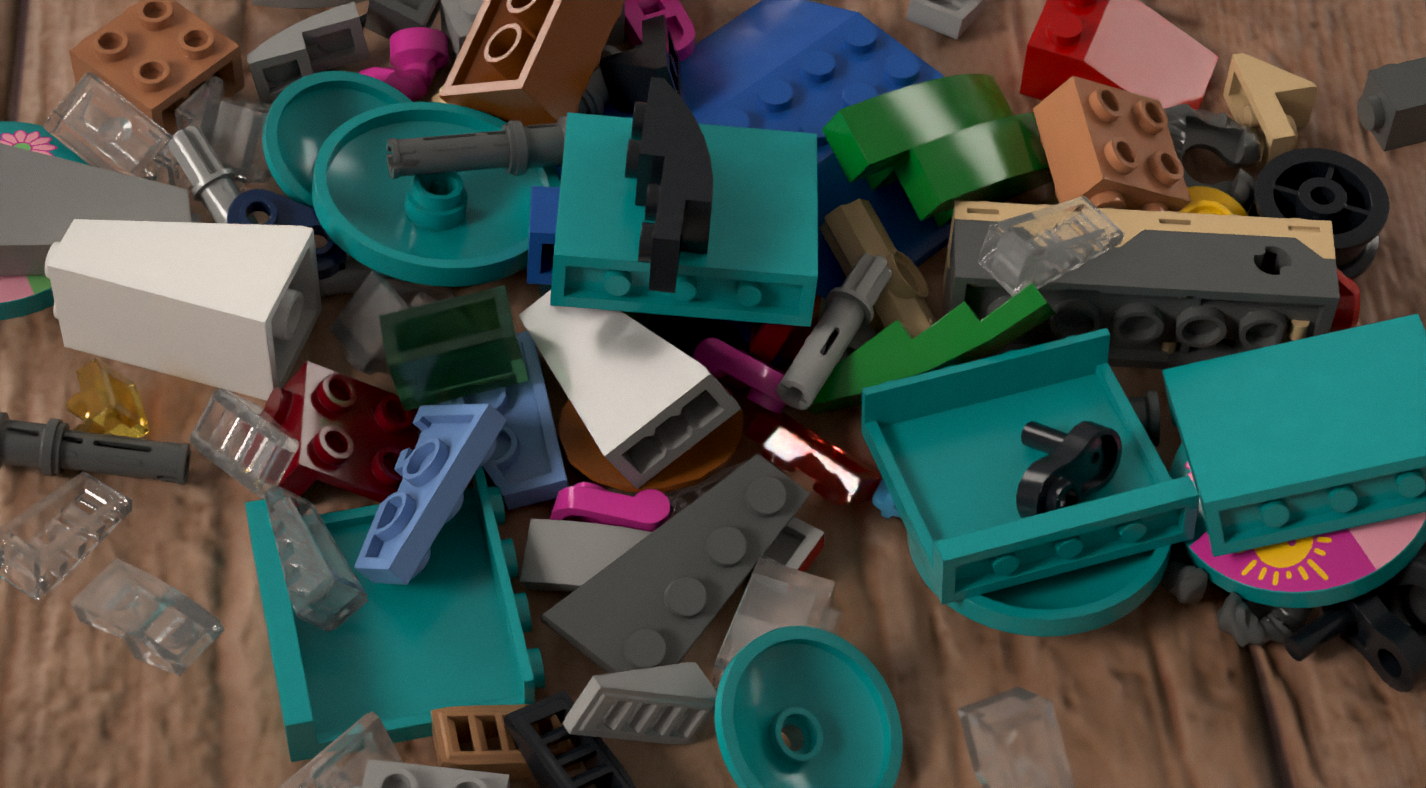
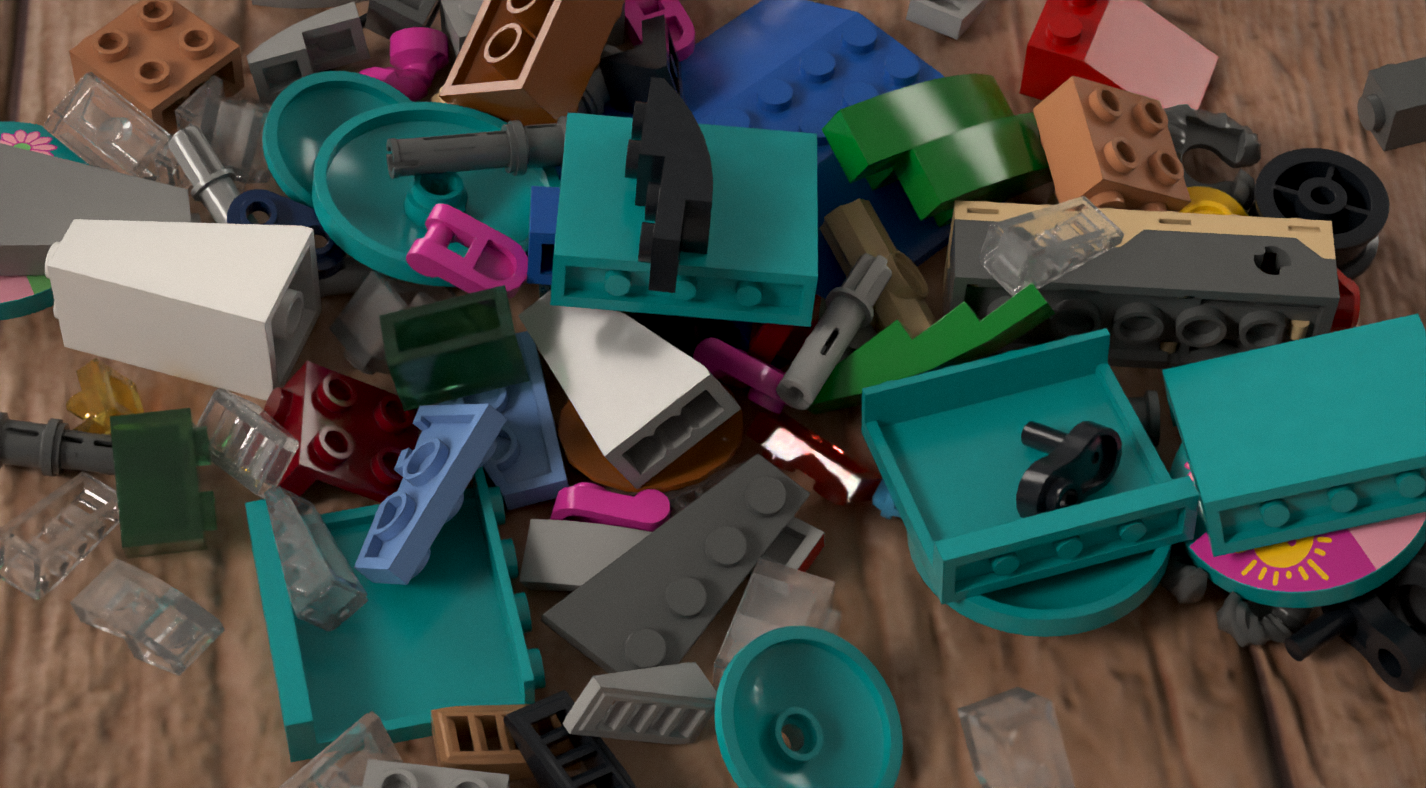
(161, 482): none -> clear green piece
(489, 262): none -> dark pink plate
(1268, 103): tan slope -> none

